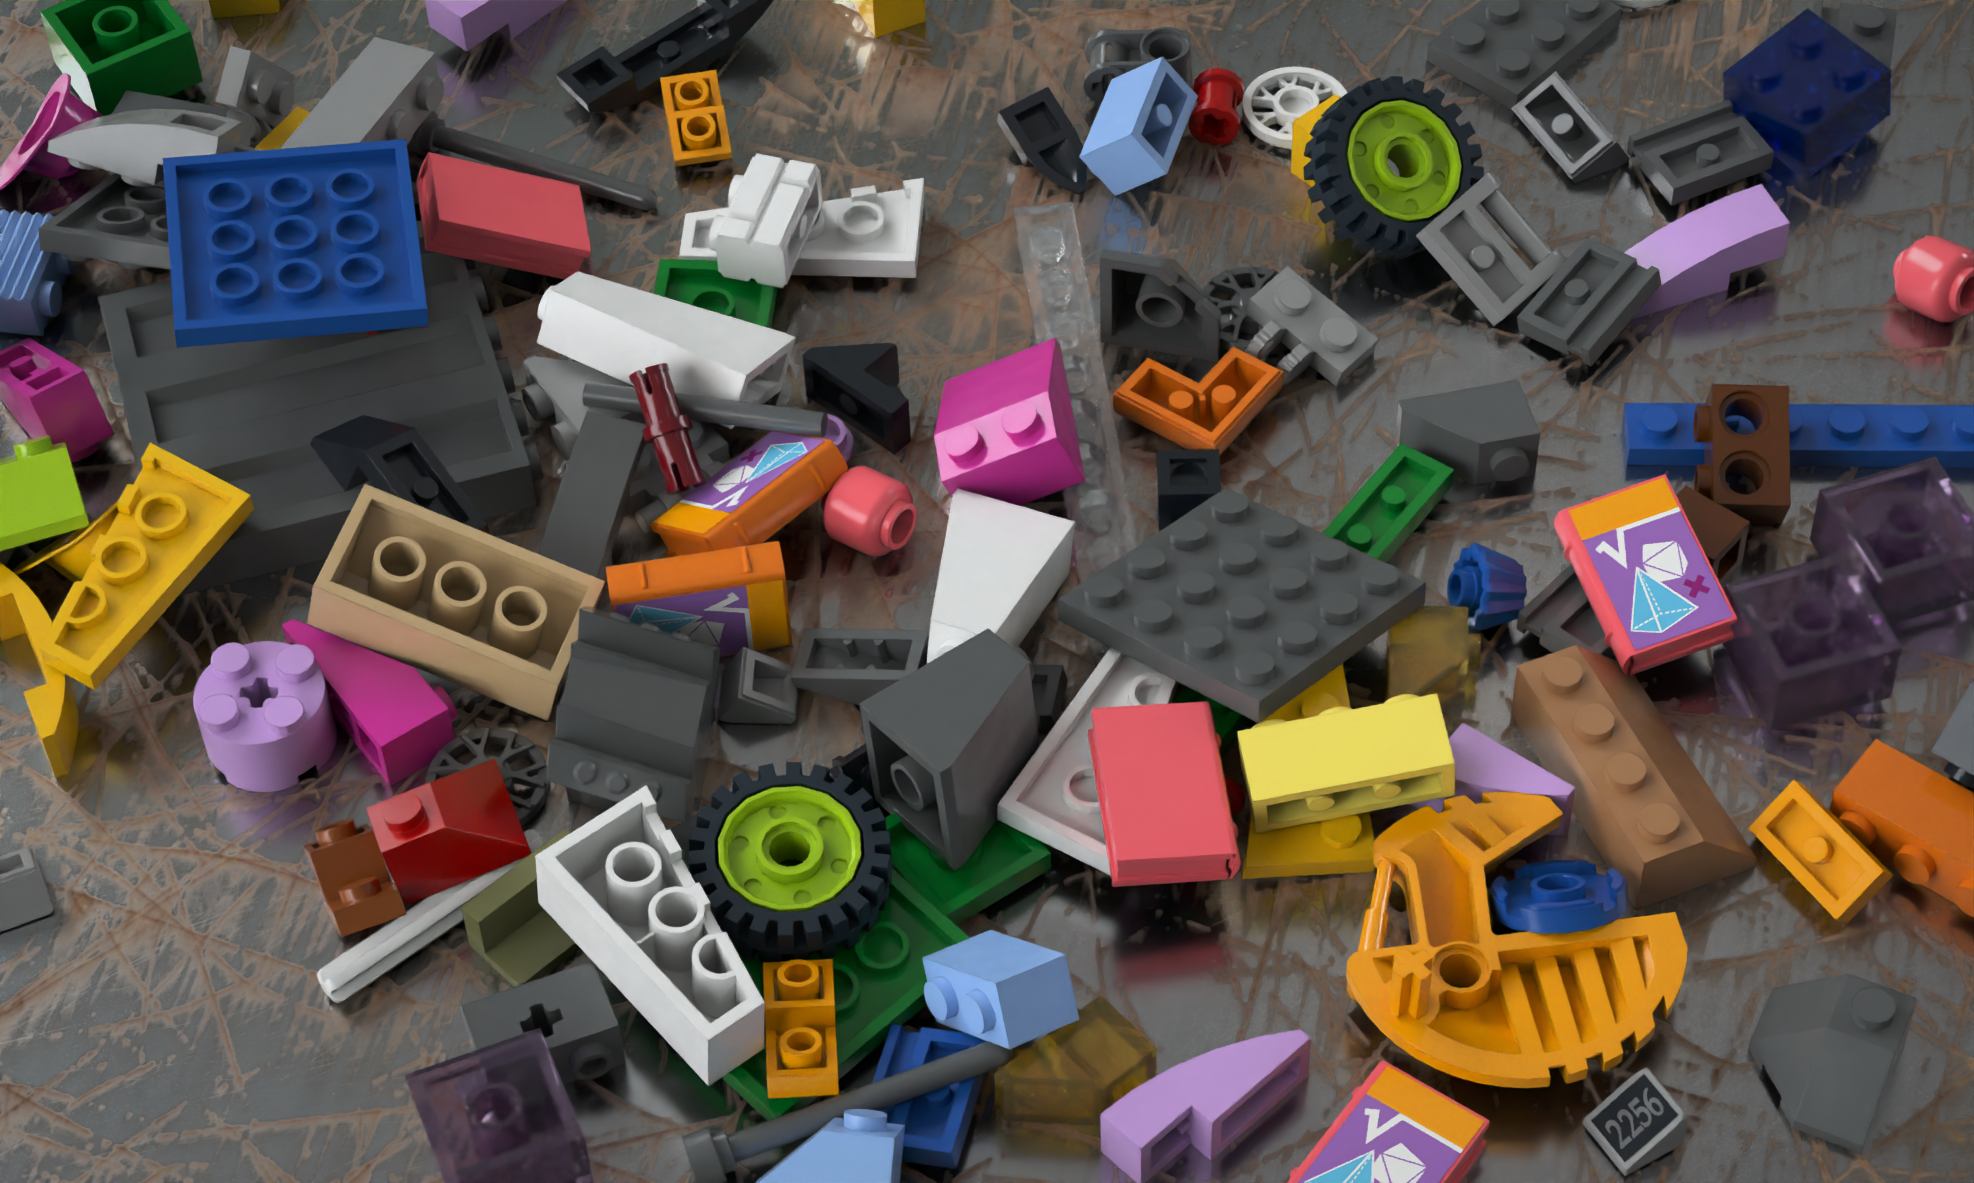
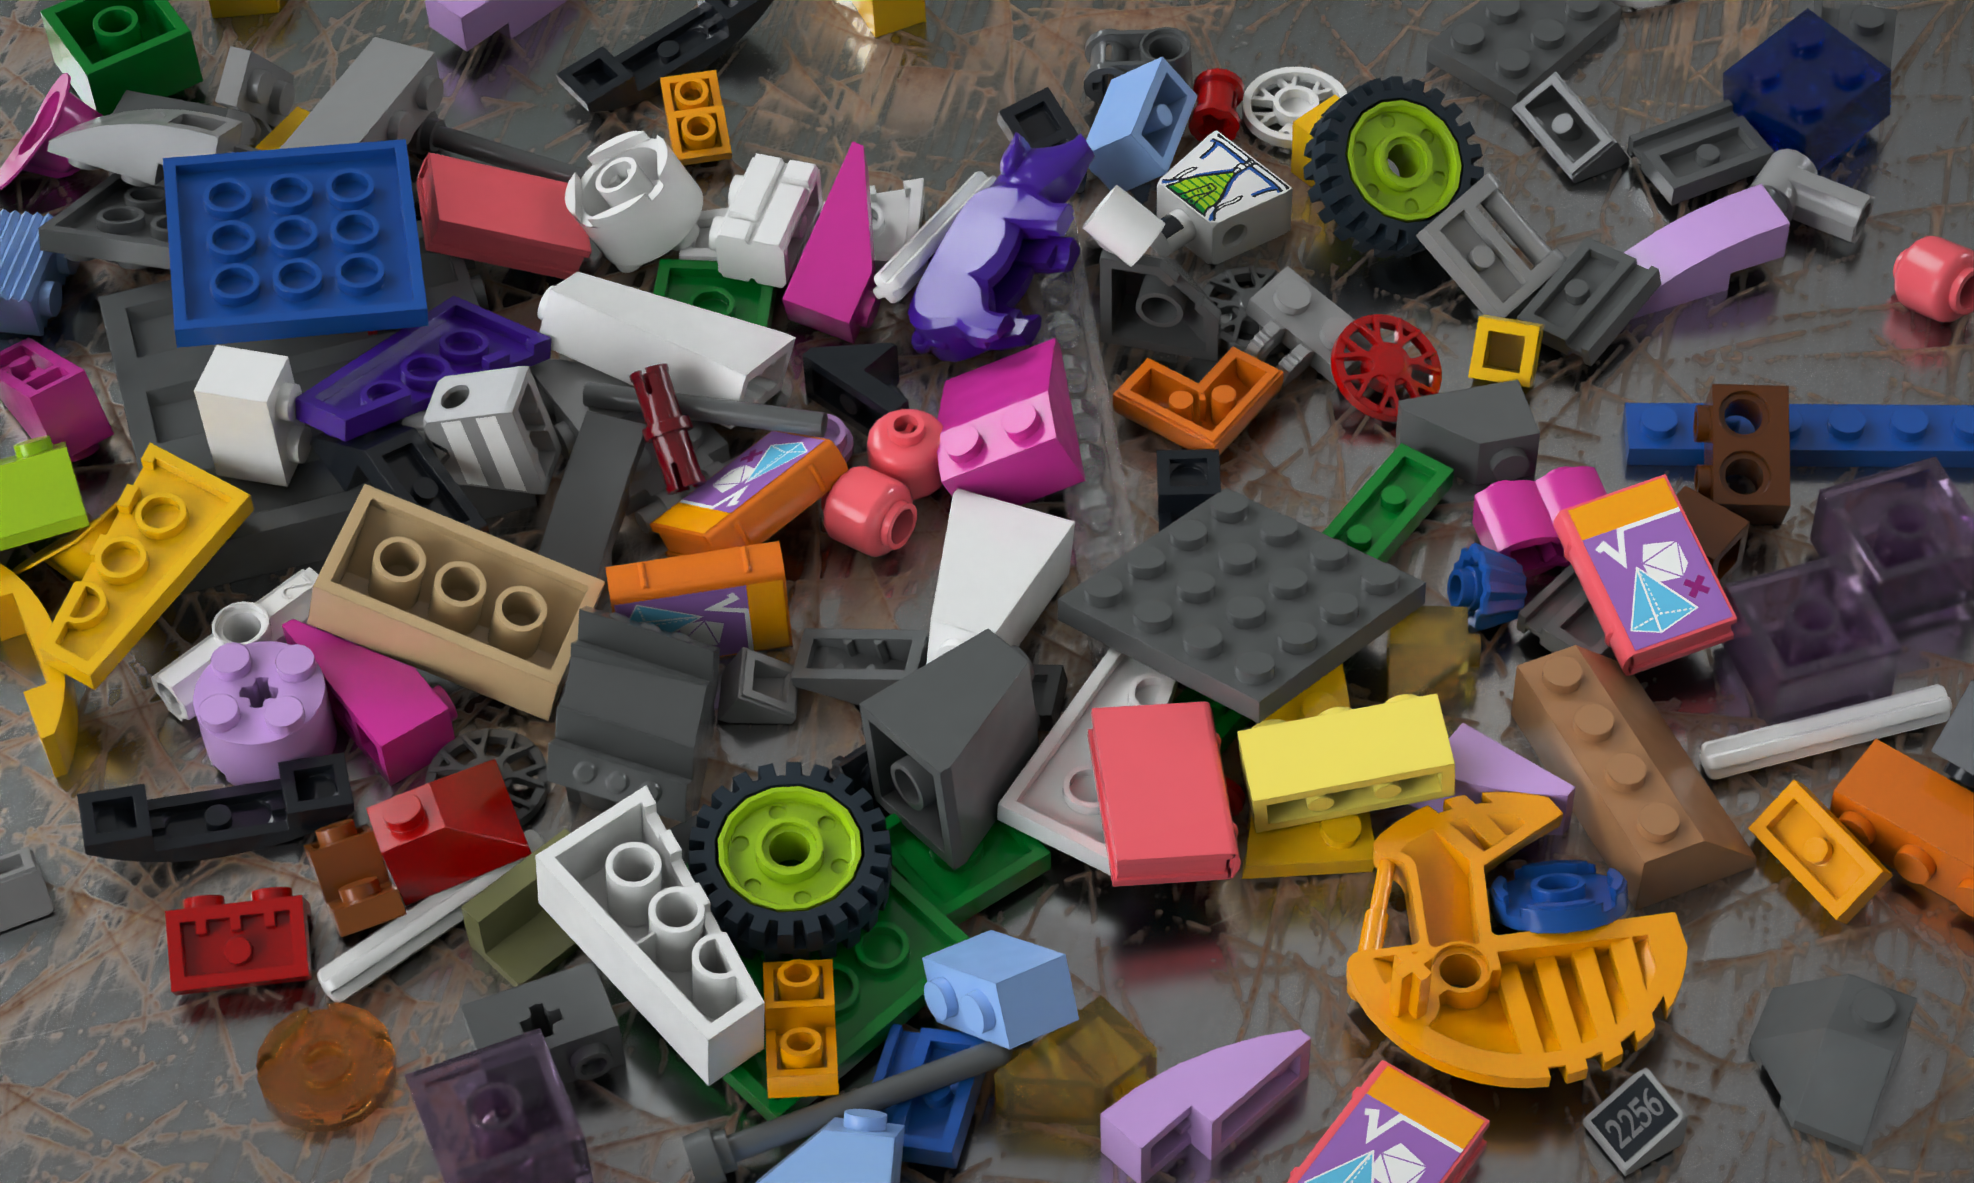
(216, 821): none -> black slope
(237, 623): none -> white piece
(238, 942): none -> red bracket
(251, 415): none -> white brick
(326, 1067): none -> clear orange tile
(404, 369): none -> dark purple wing
(491, 430): none -> light grey torso
(635, 200): none -> white brick
(837, 268): none -> dark pink slope
(906, 448): none -> coral head
(911, 261): none -> white axle
(995, 250): none -> dark purple animal
(1122, 226): none -> white axle
(1220, 203): none -> white torso
(1385, 365): none -> red wheel
(1506, 350): none -> yellow brick
(1520, 515): none -> dark pink brick
(1812, 198): none -> light grey piece
(1825, 731): none -> white axle

